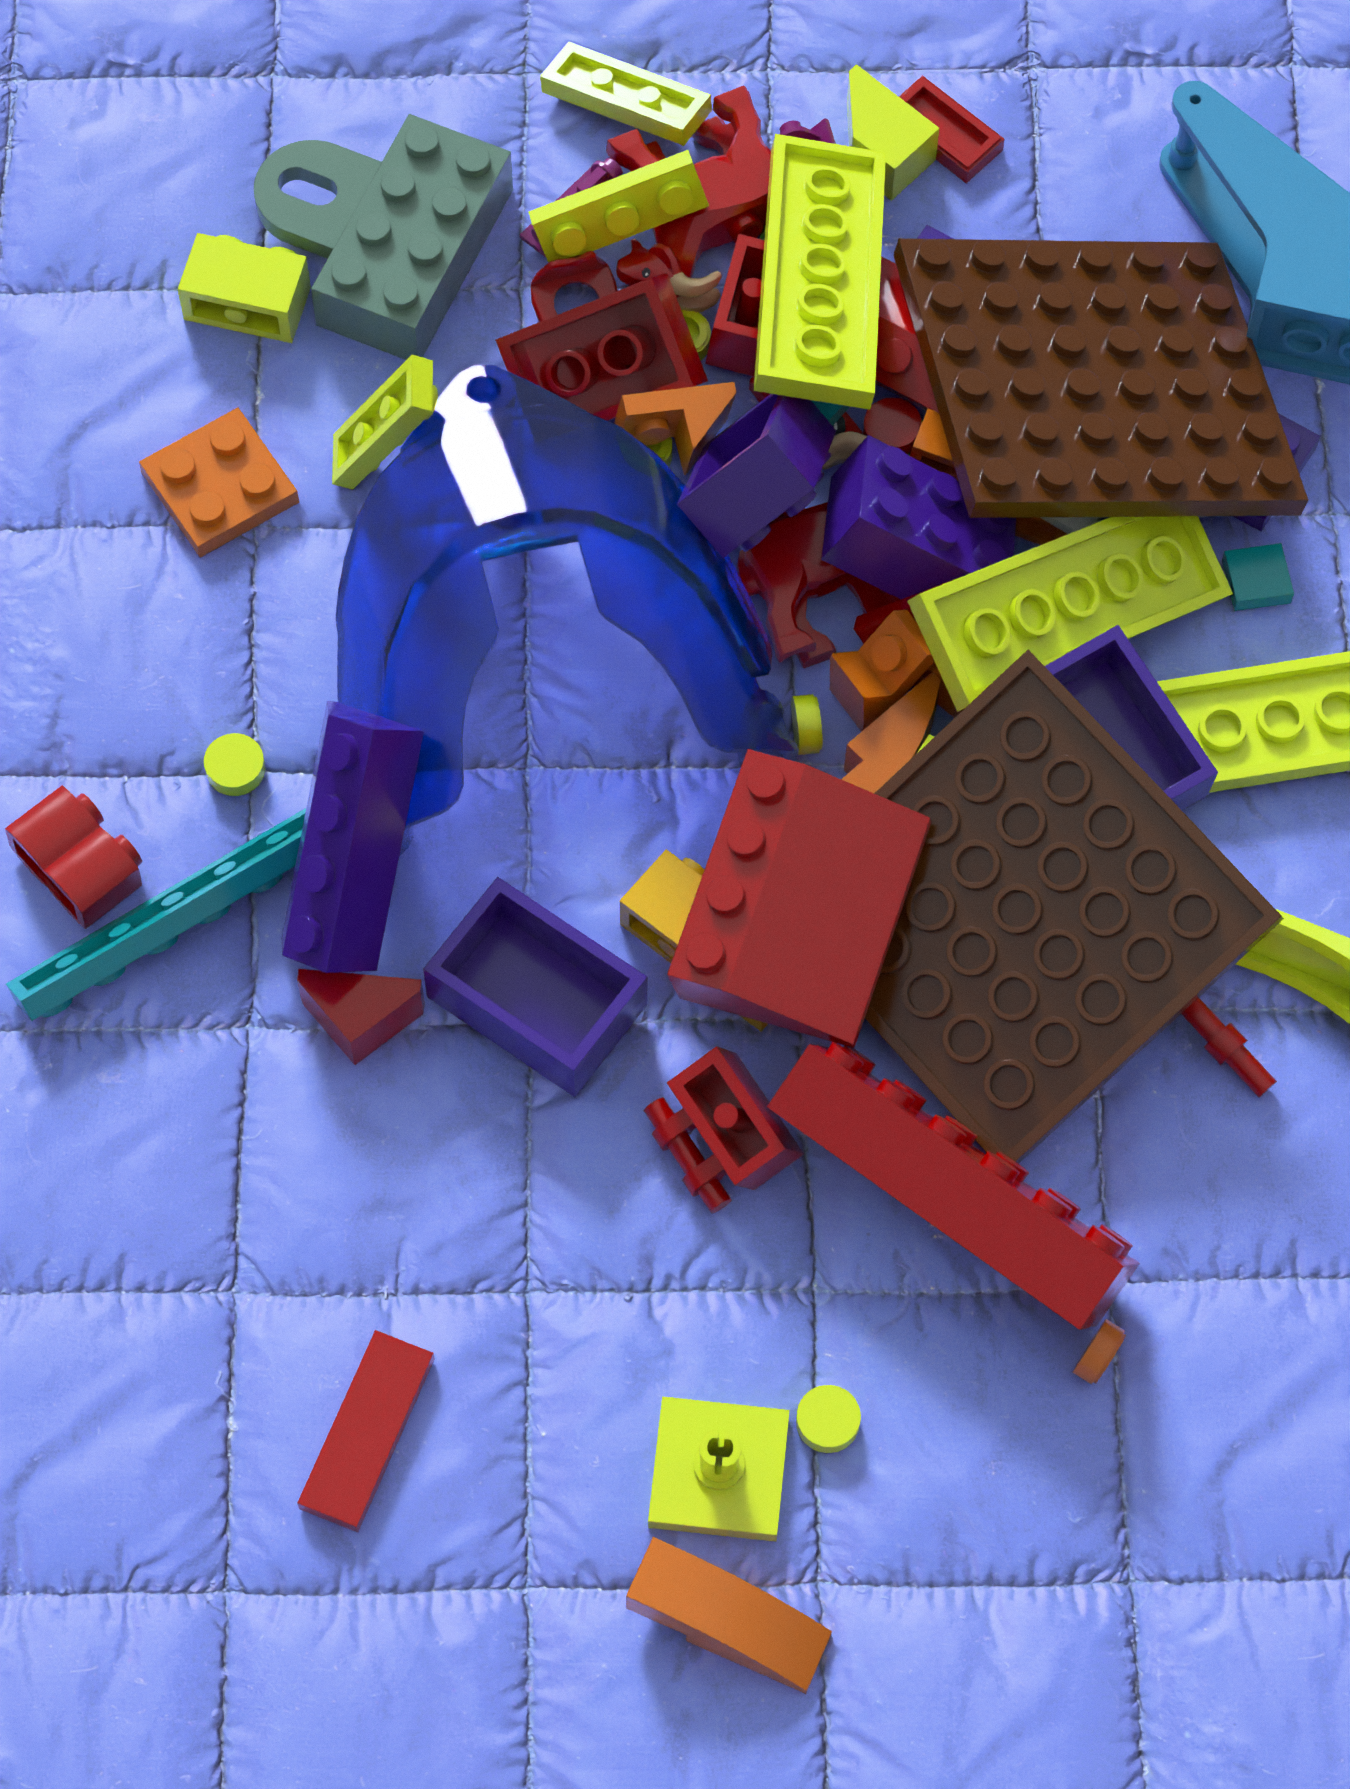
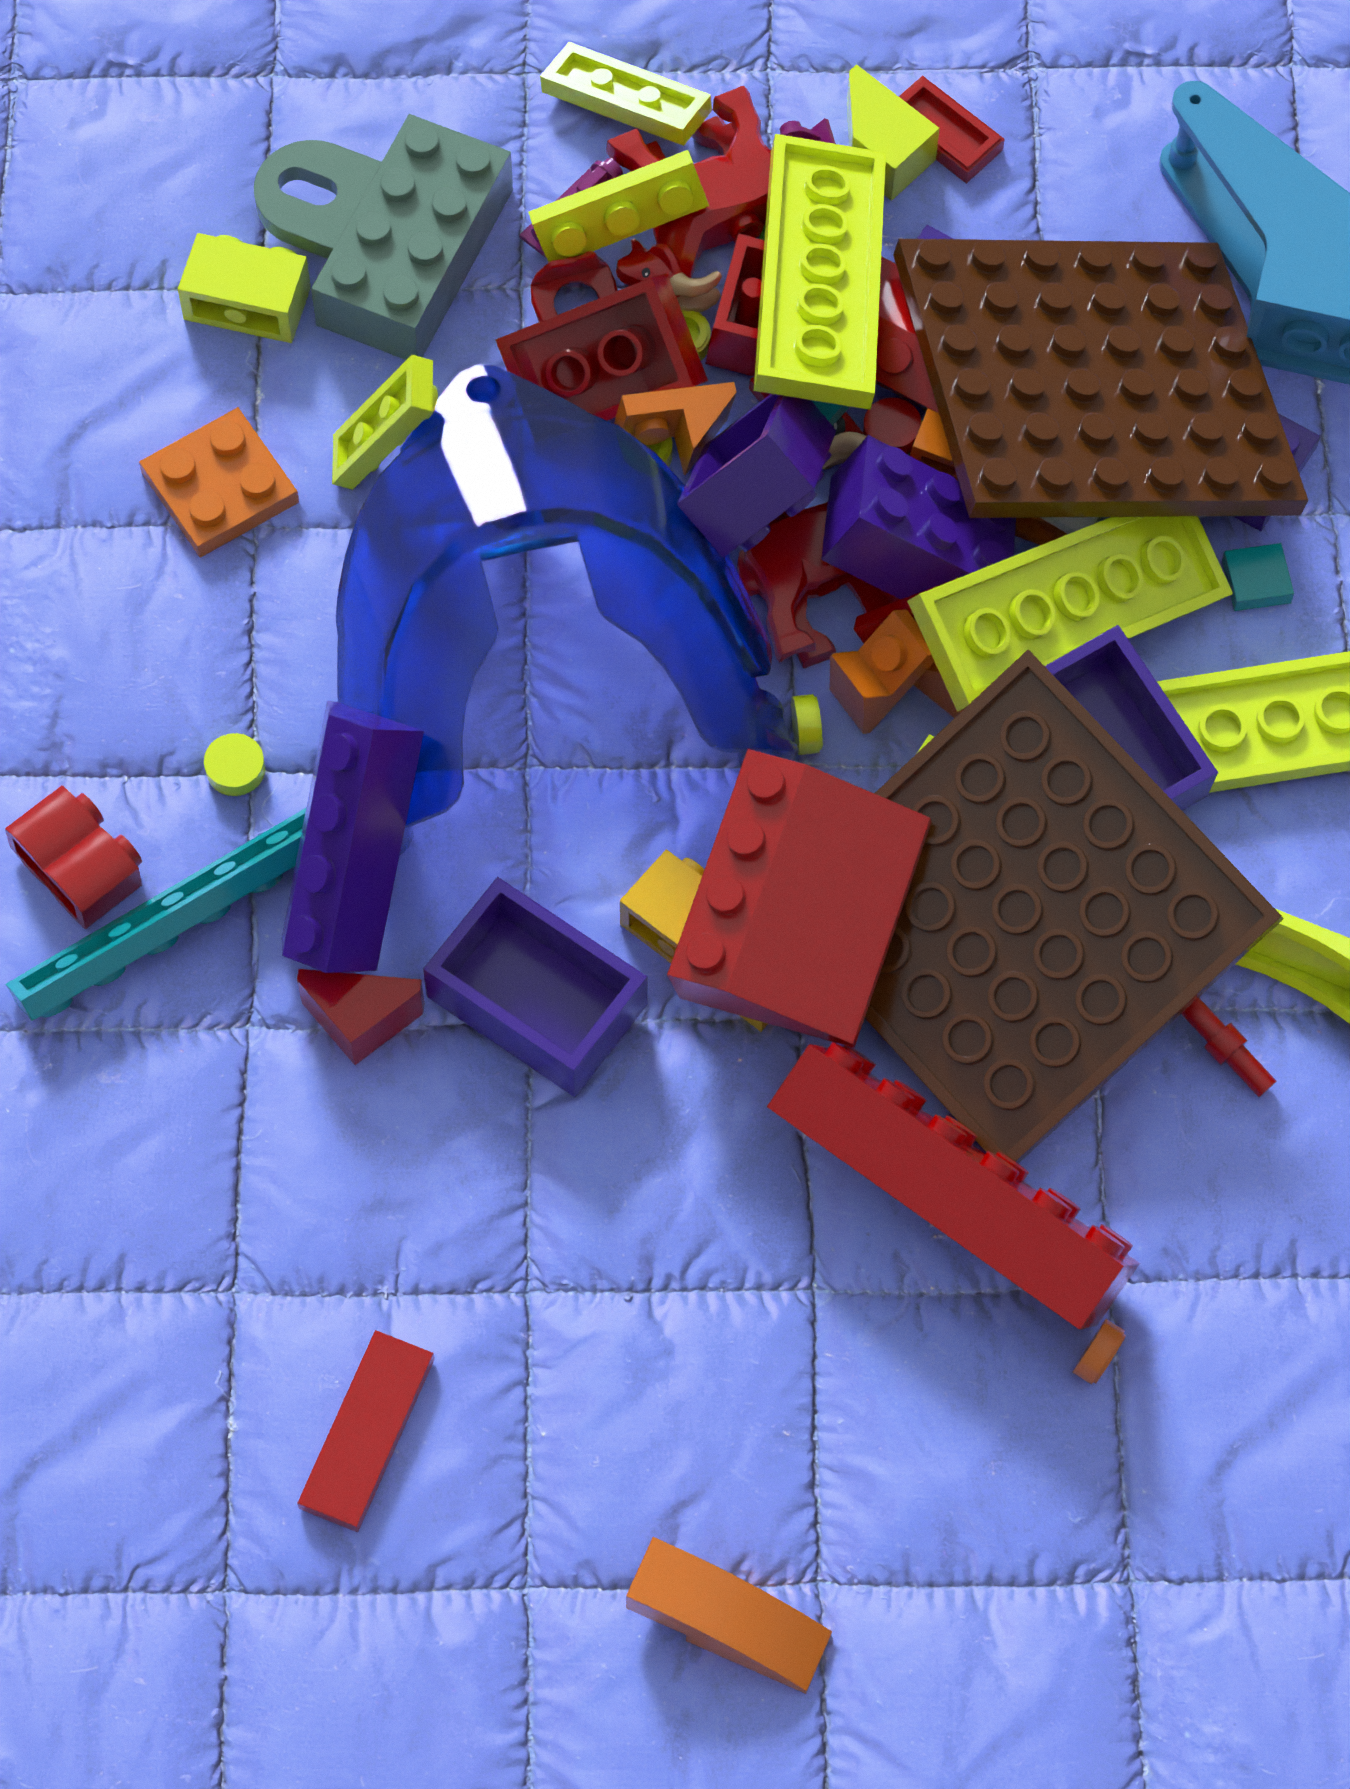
(718, 1469): neon yellow tile -> none
(733, 1120): red brick -> none
(828, 1418): neon yellow tile -> none
(892, 737): orange slope -> none

